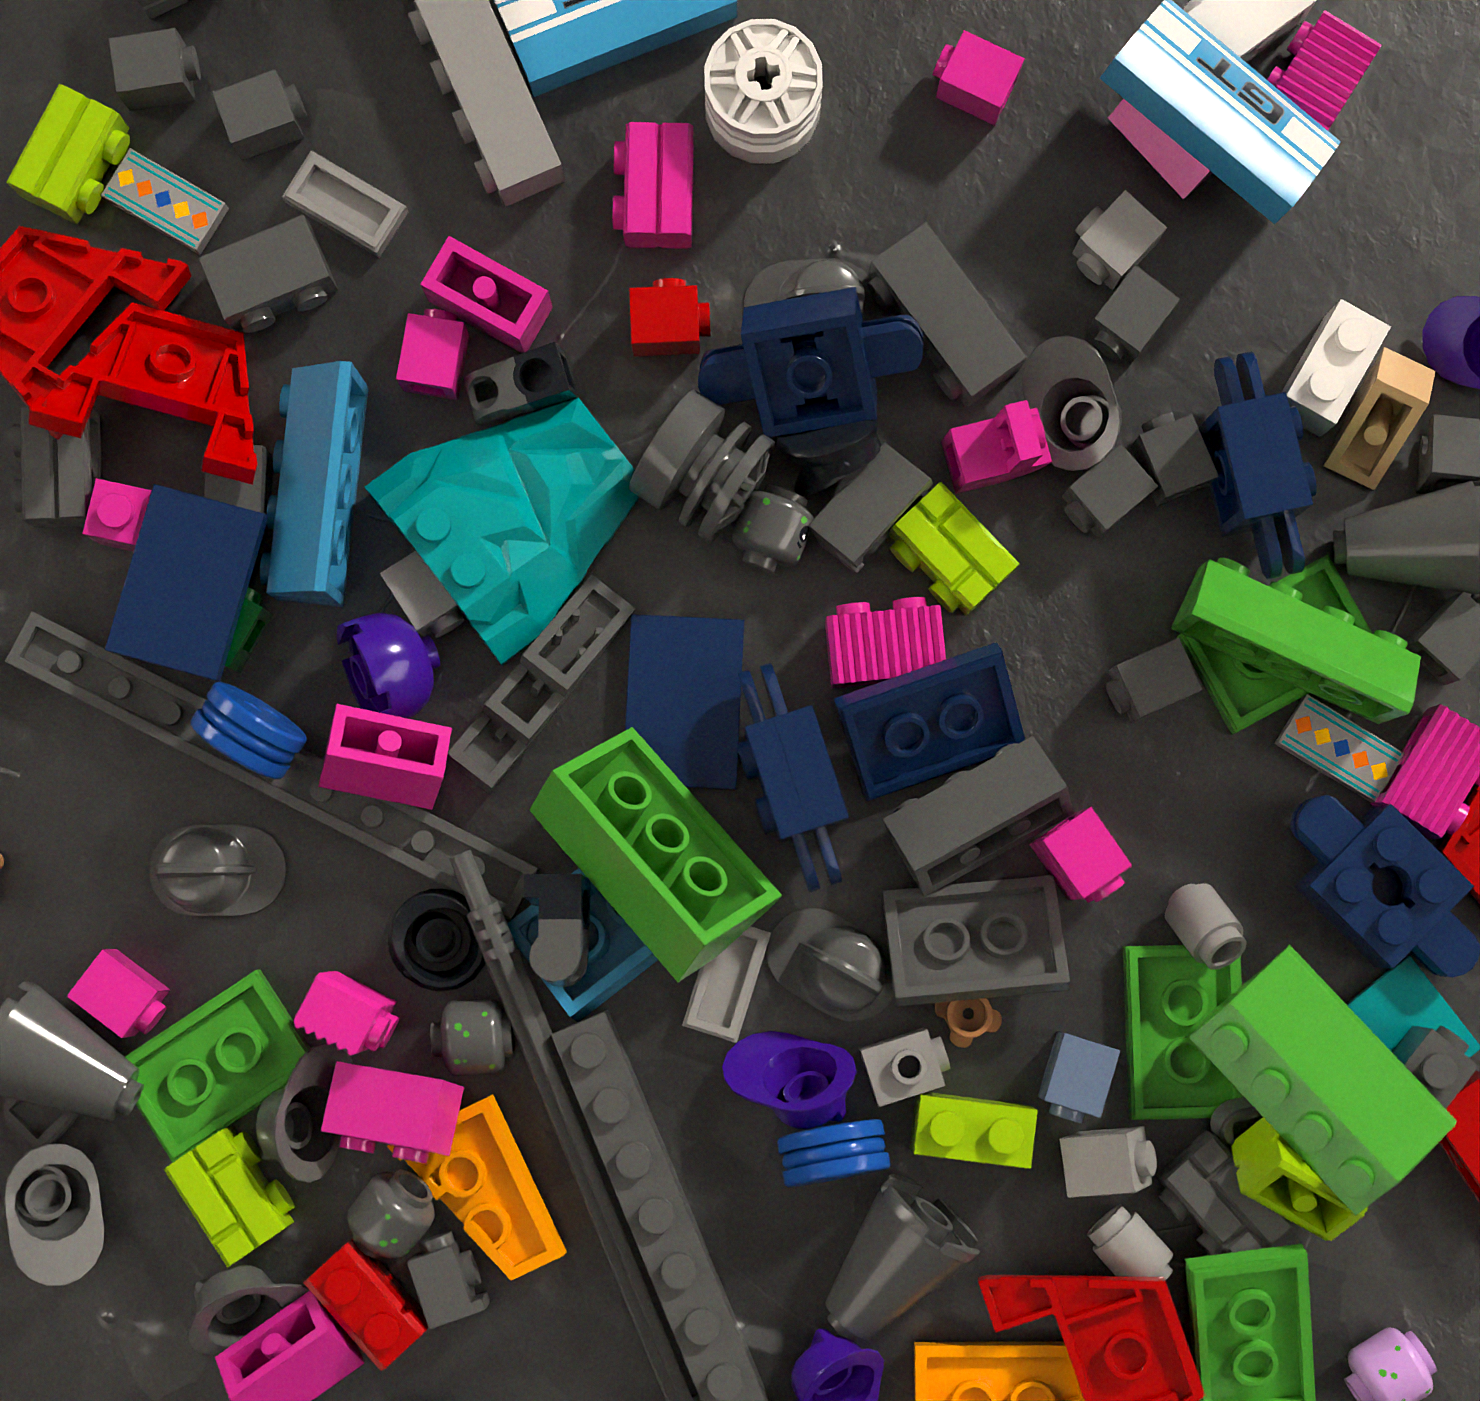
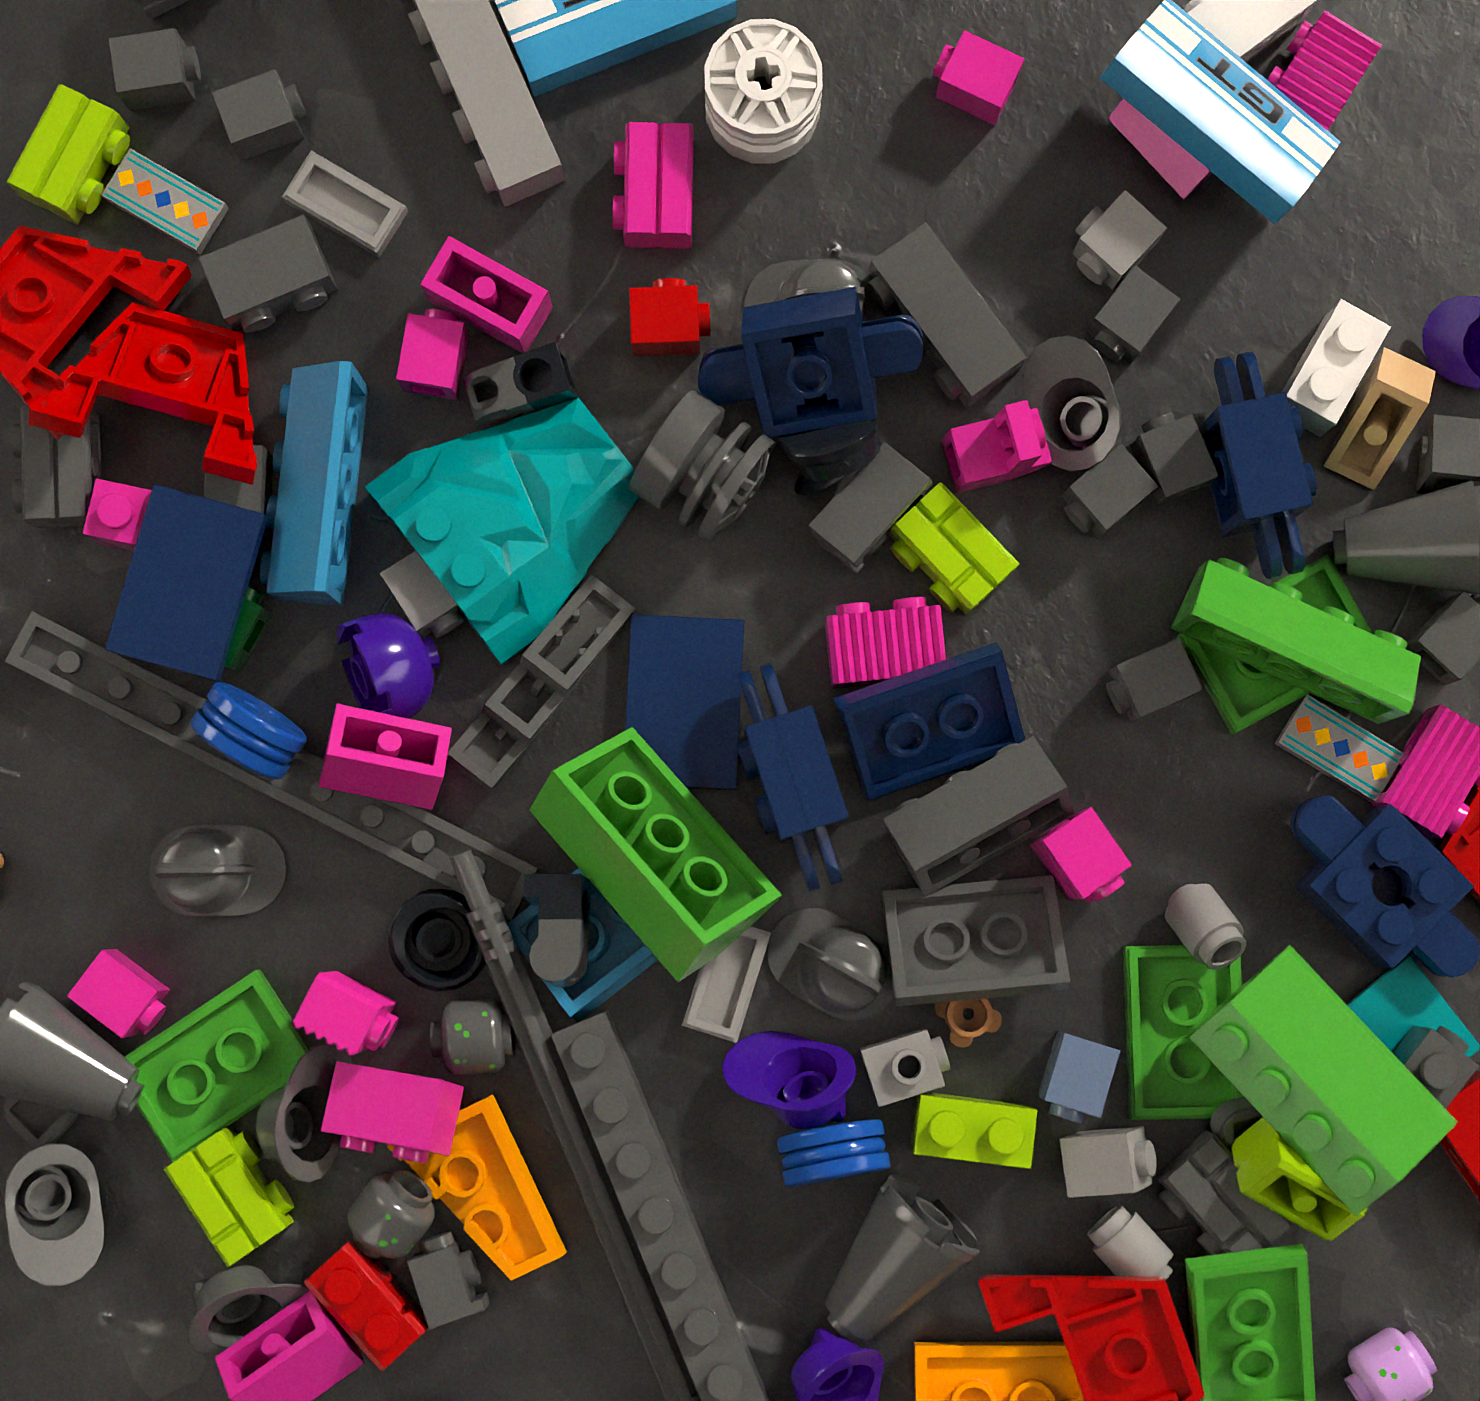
(773, 528): dark grey head -> none

